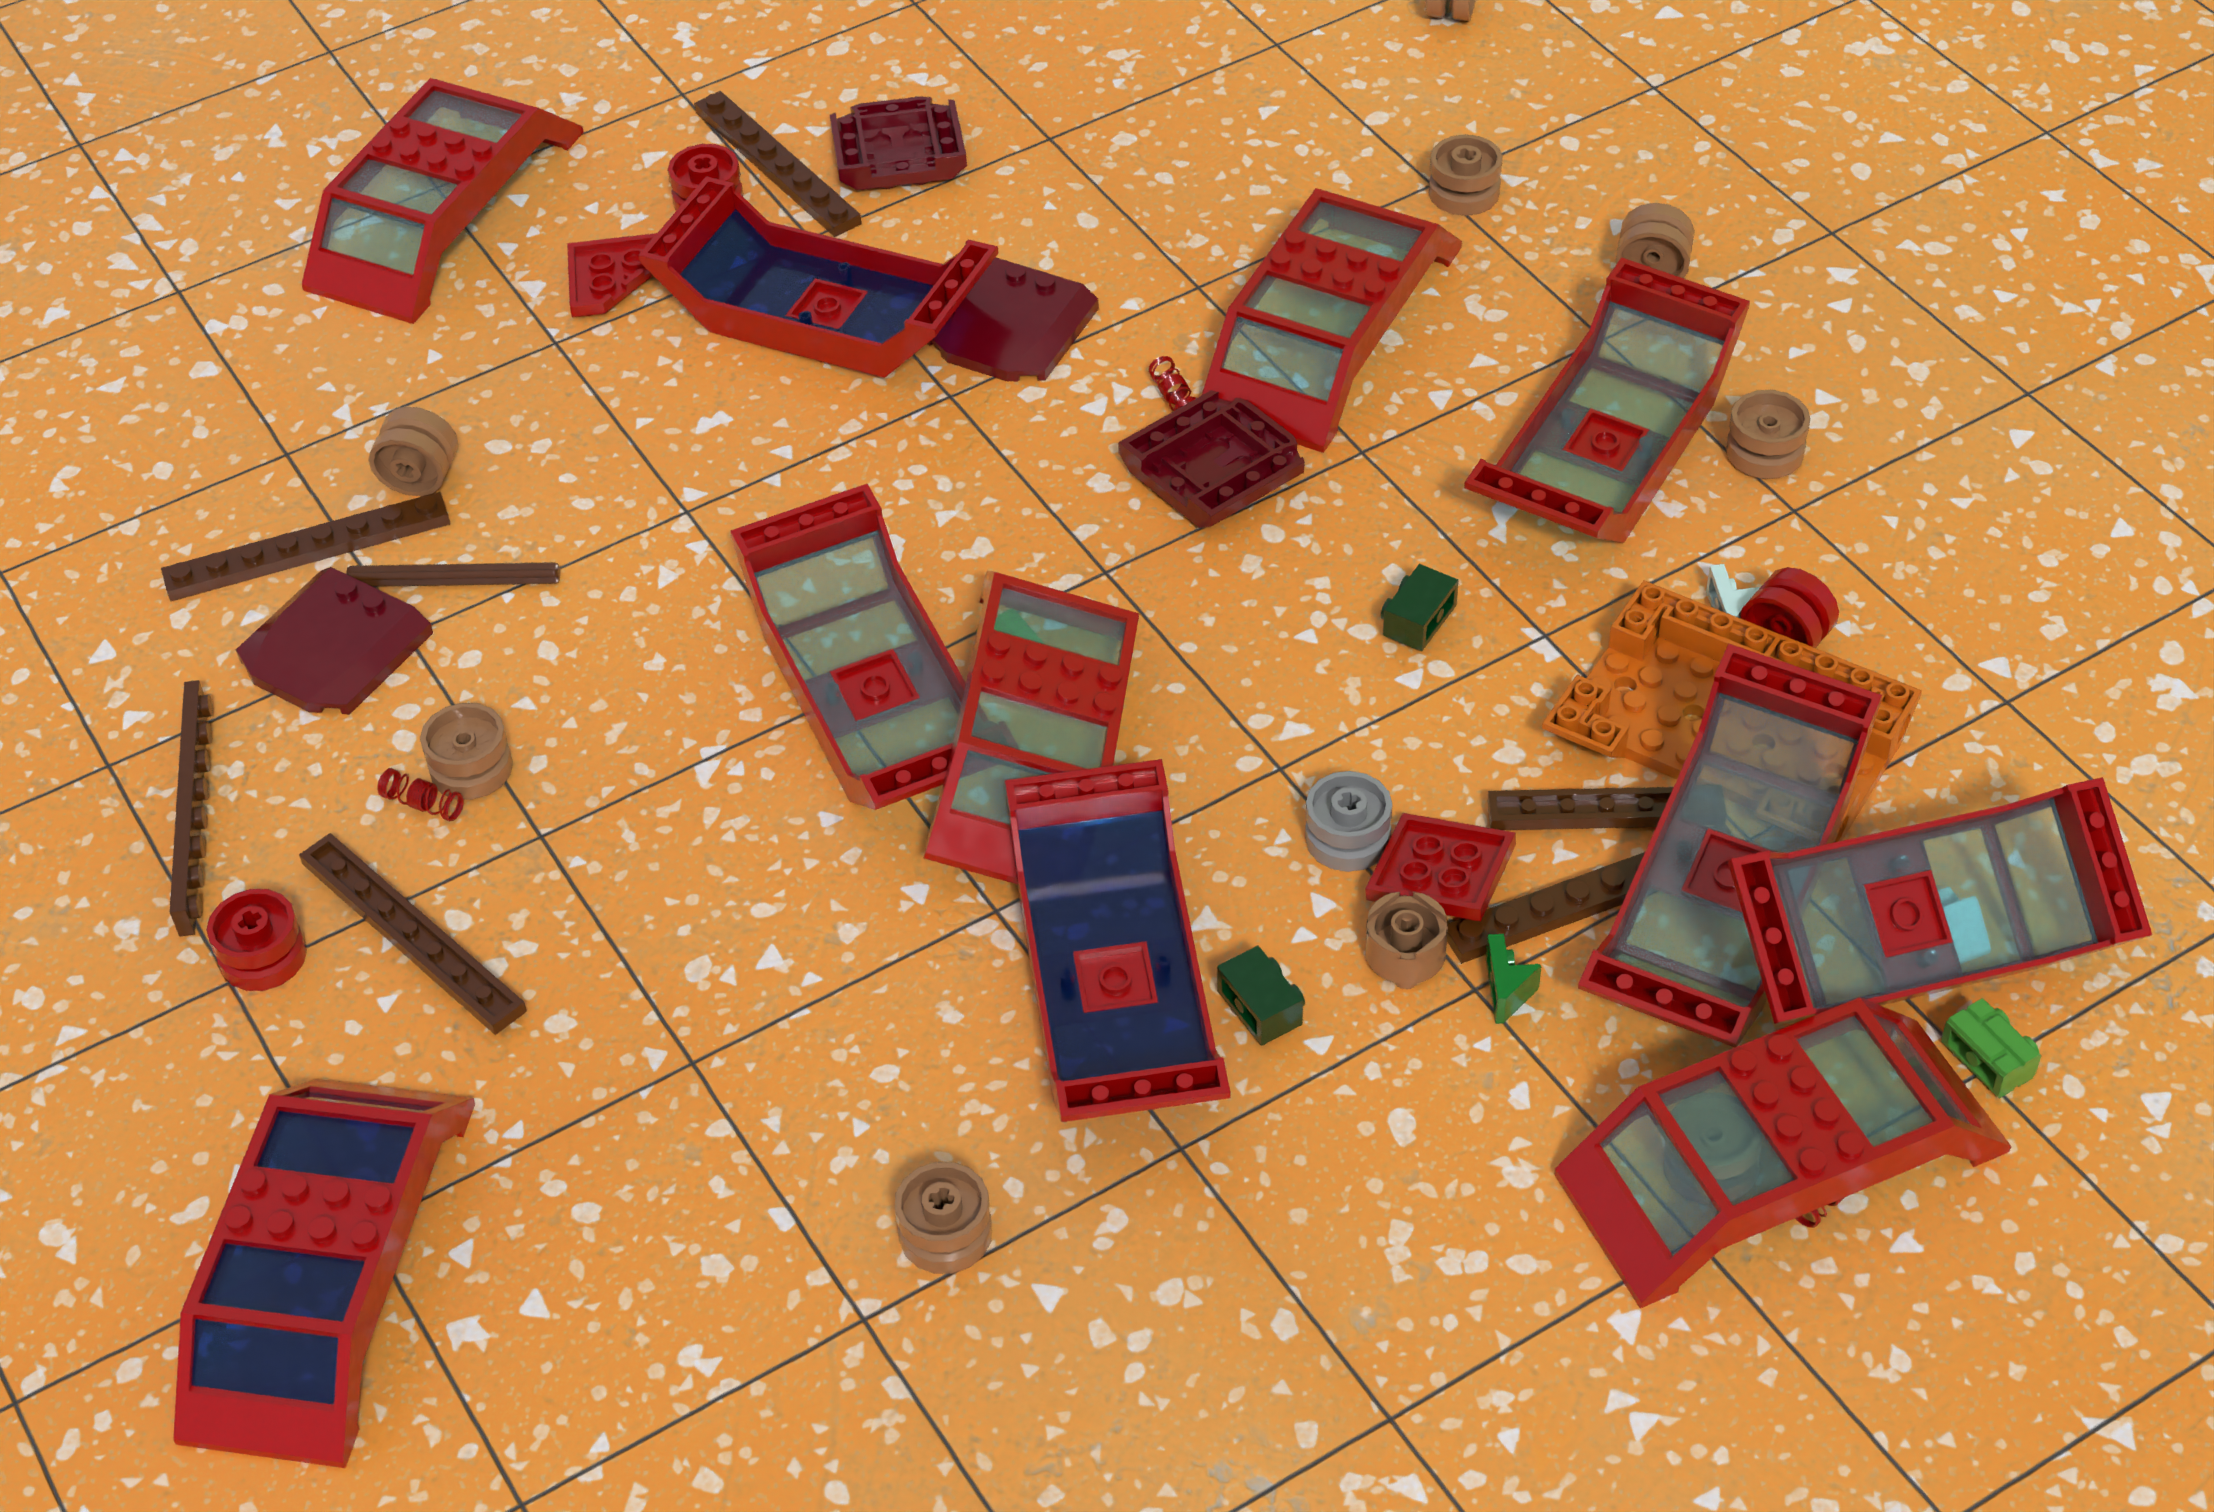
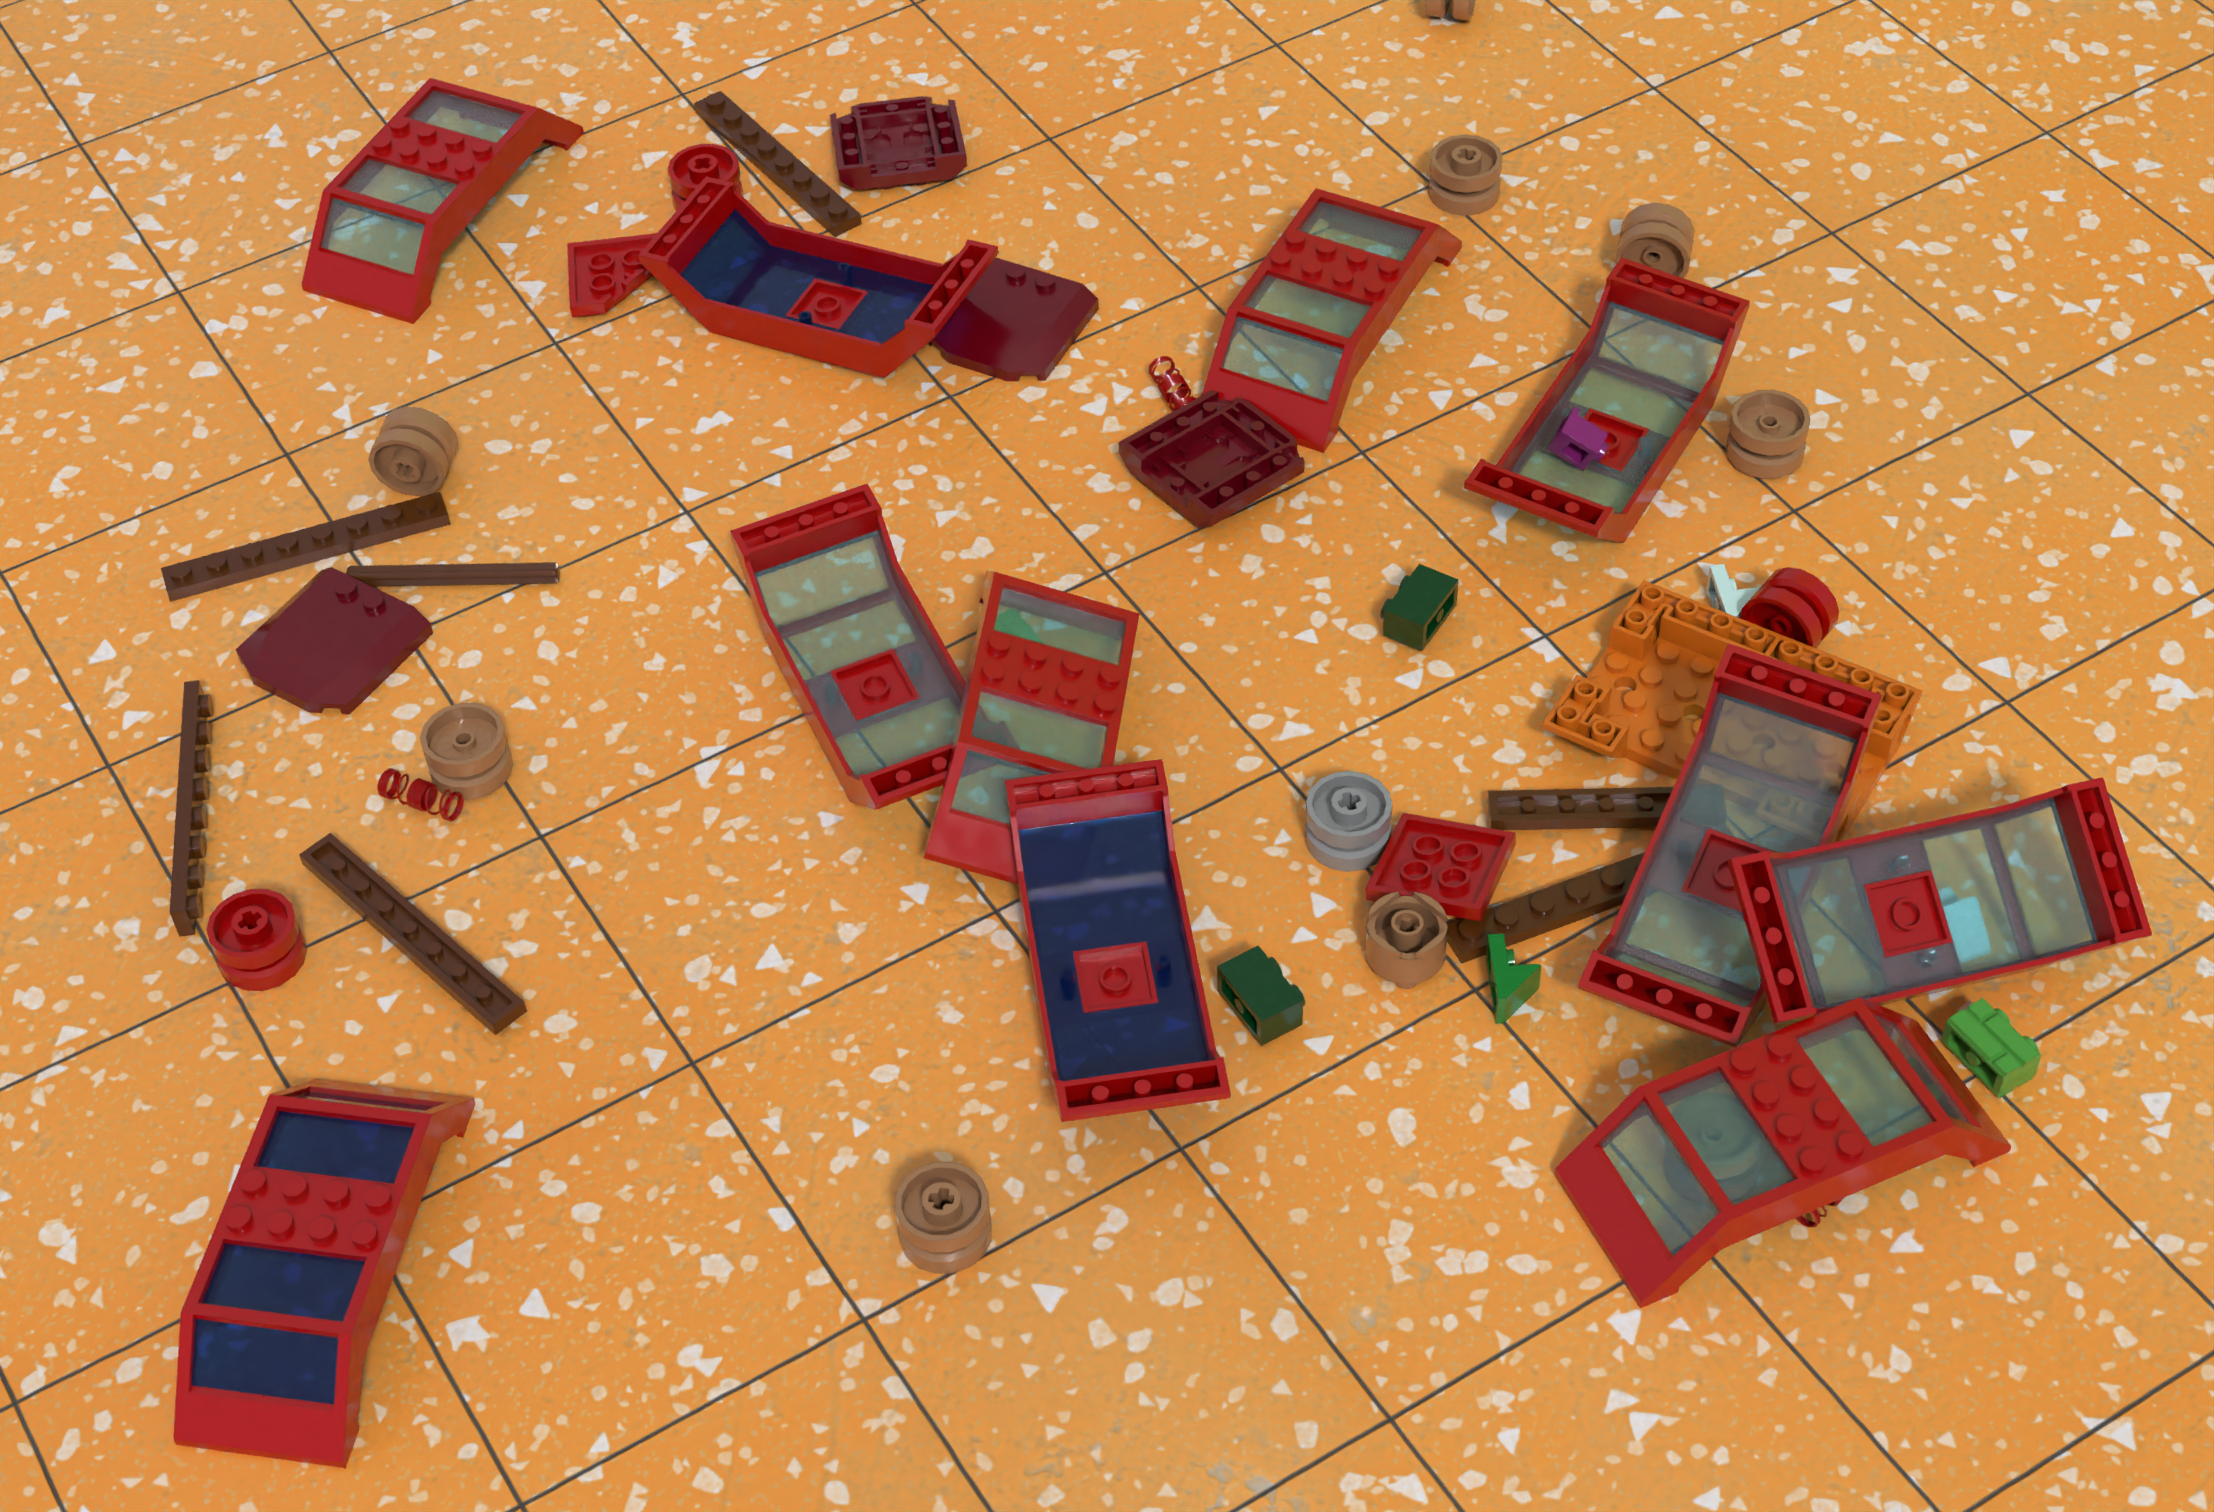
(1578, 441): none -> magenta brick

